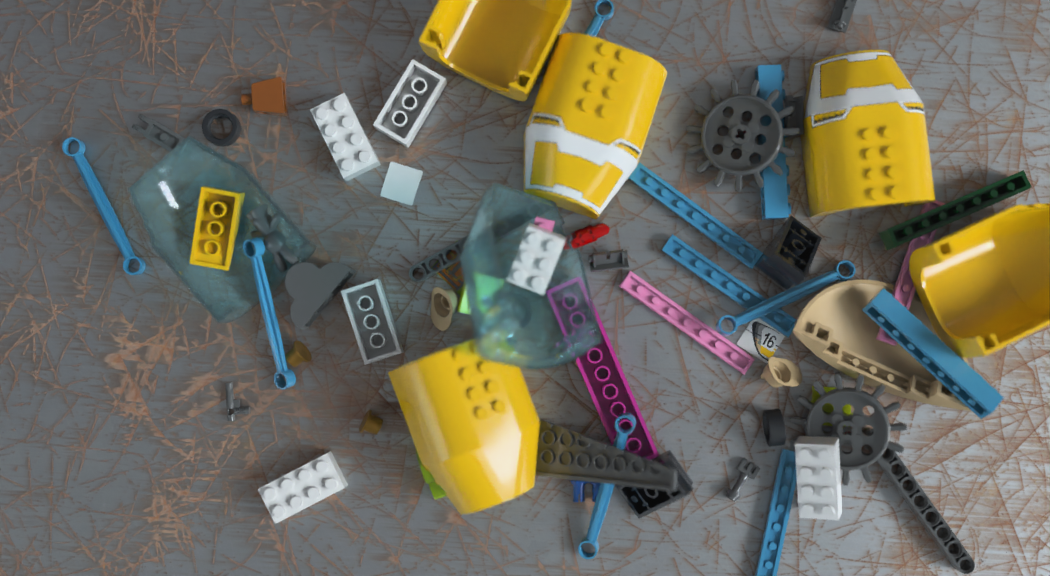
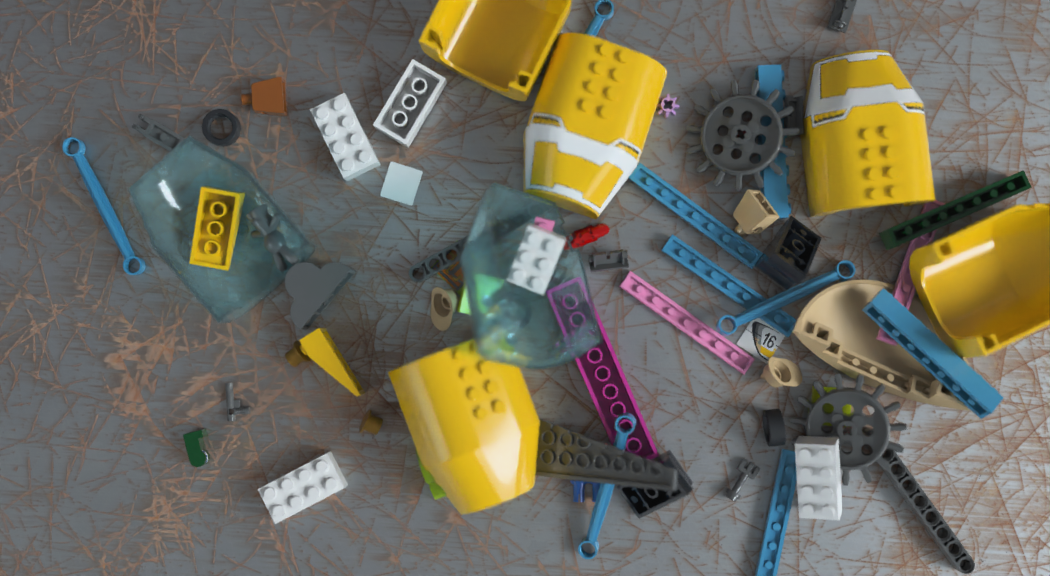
(195, 447): none -> dark green leg
(268, 312): dark azure piece -> none
(326, 354): none -> yellow slope
(372, 321): white brick -> none
(666, 112): none -> lavender gear
(754, 213): none -> tan torso

